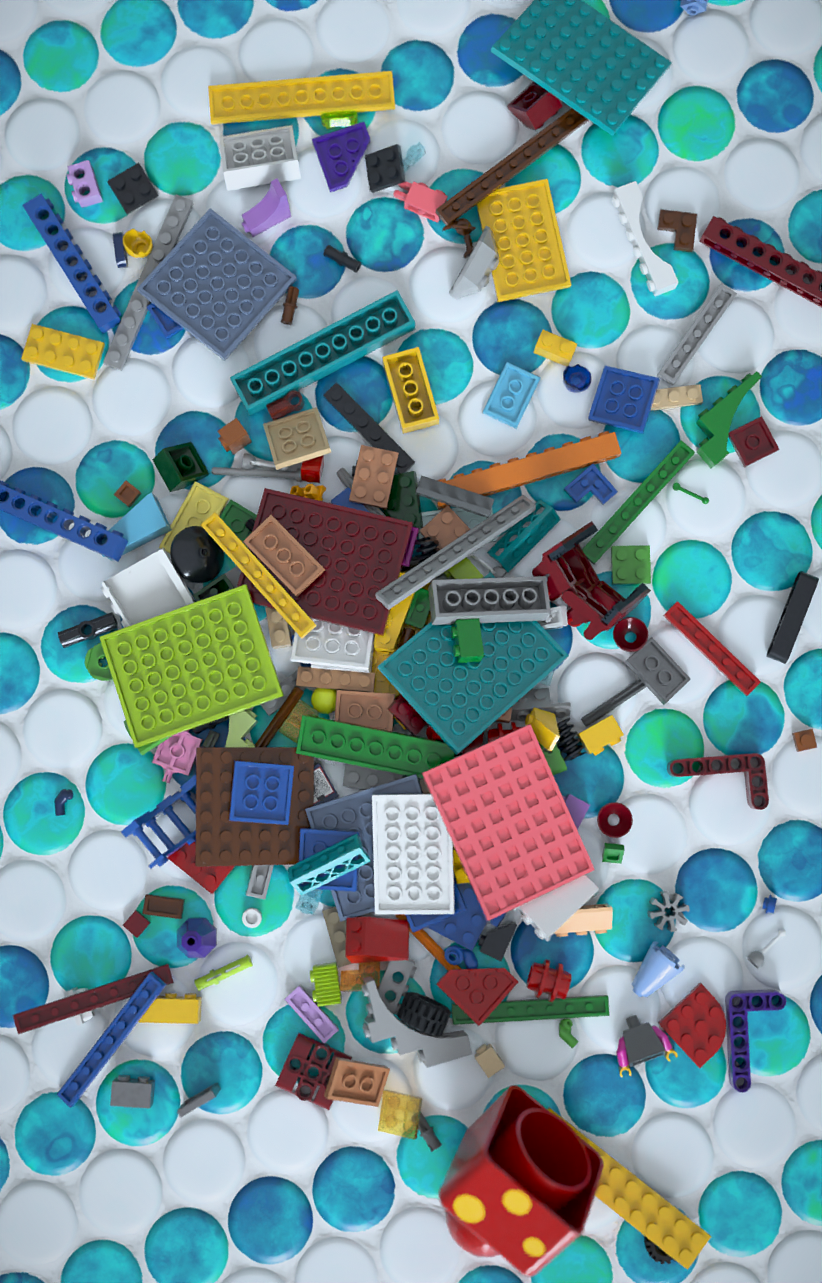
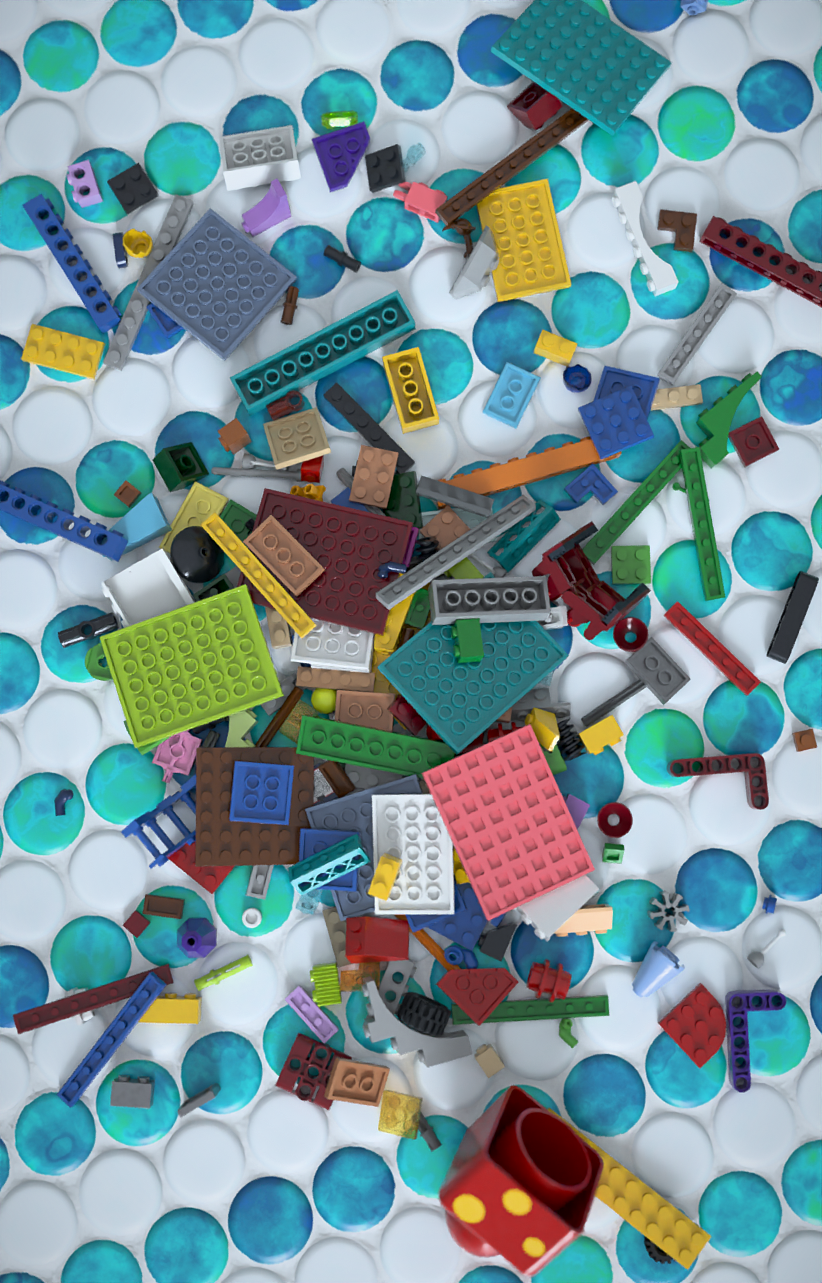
(301, 97): yellow plate -> none
(336, 778): none -> reddish brown tile
(385, 876): none -> yellow brick
(391, 567): none -> dark blue arm
(615, 422): none -> blue plate
(641, 1044): dark grey torso -> none
(702, 523): none -> green plate

